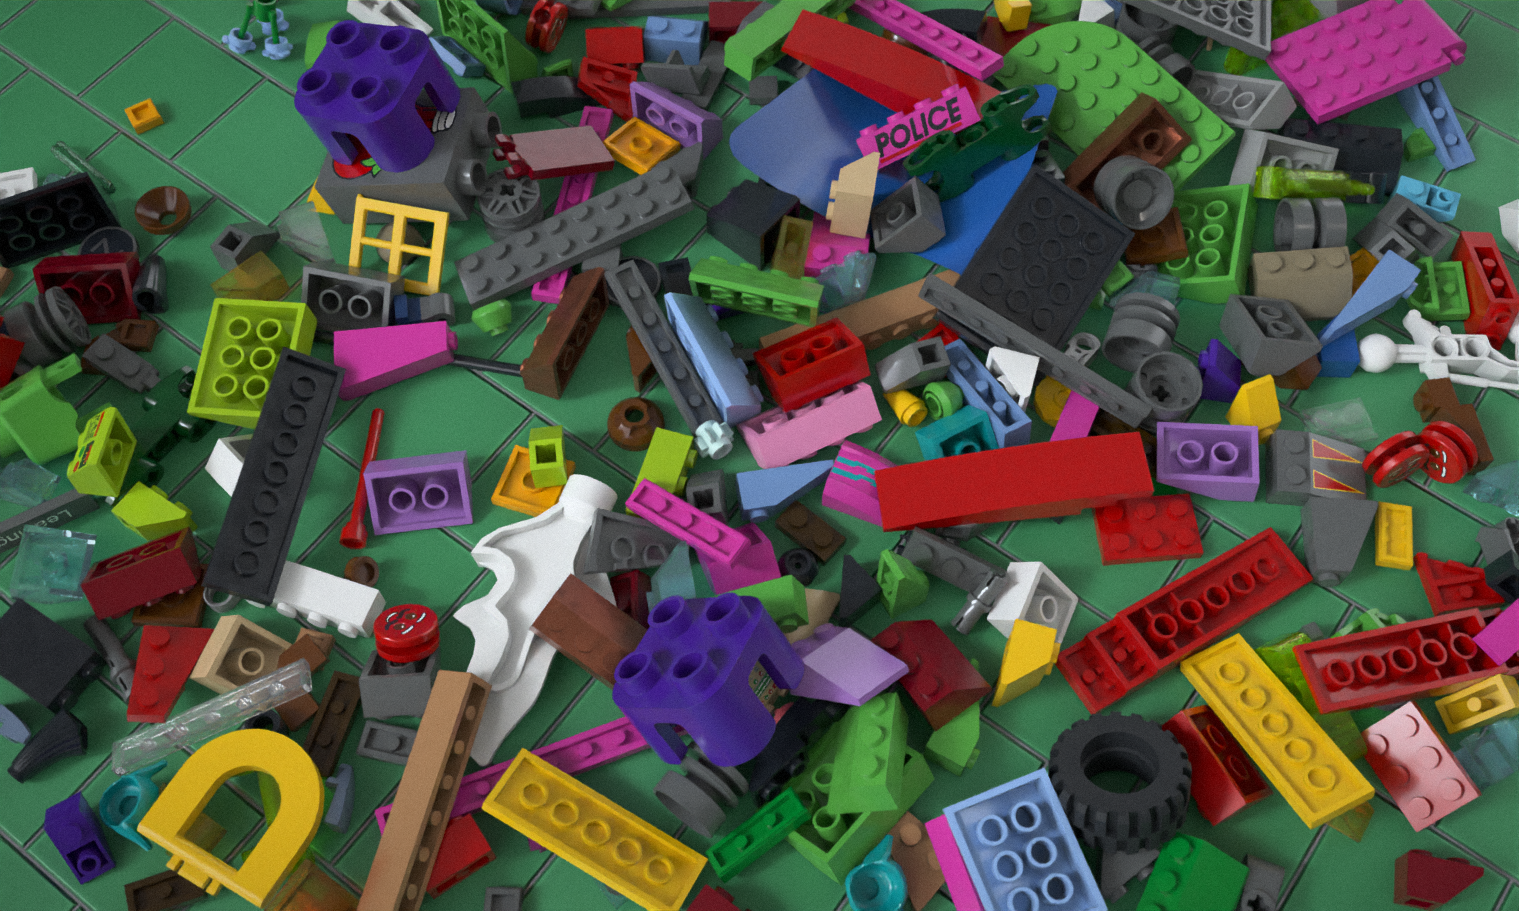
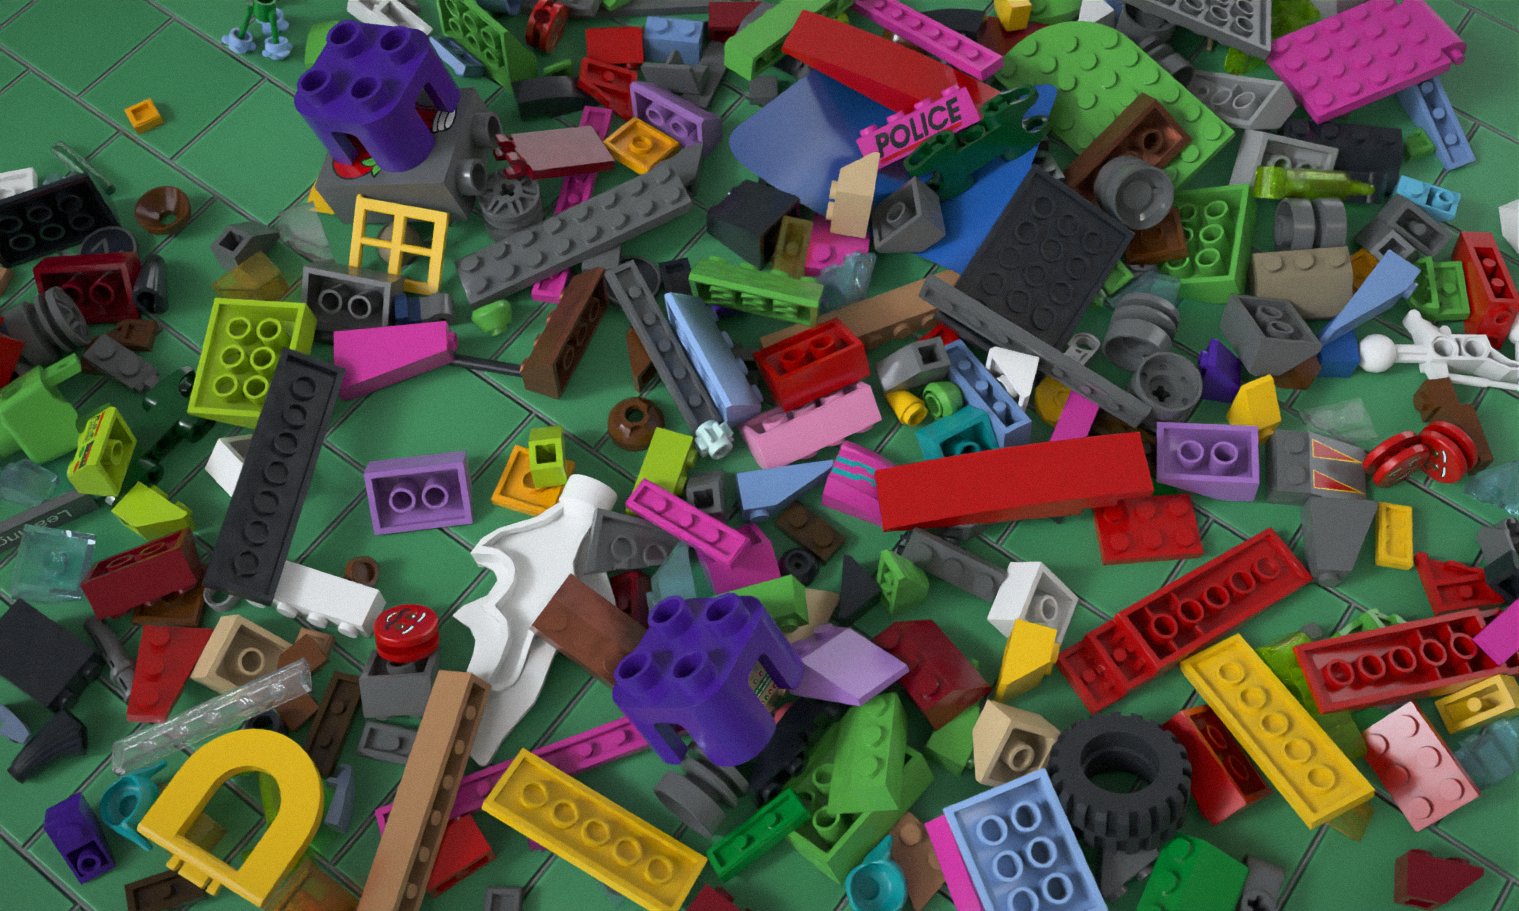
(354, 533): red piece -> none
(979, 601): dark grey pin -> none
(1010, 743): none -> tan slope

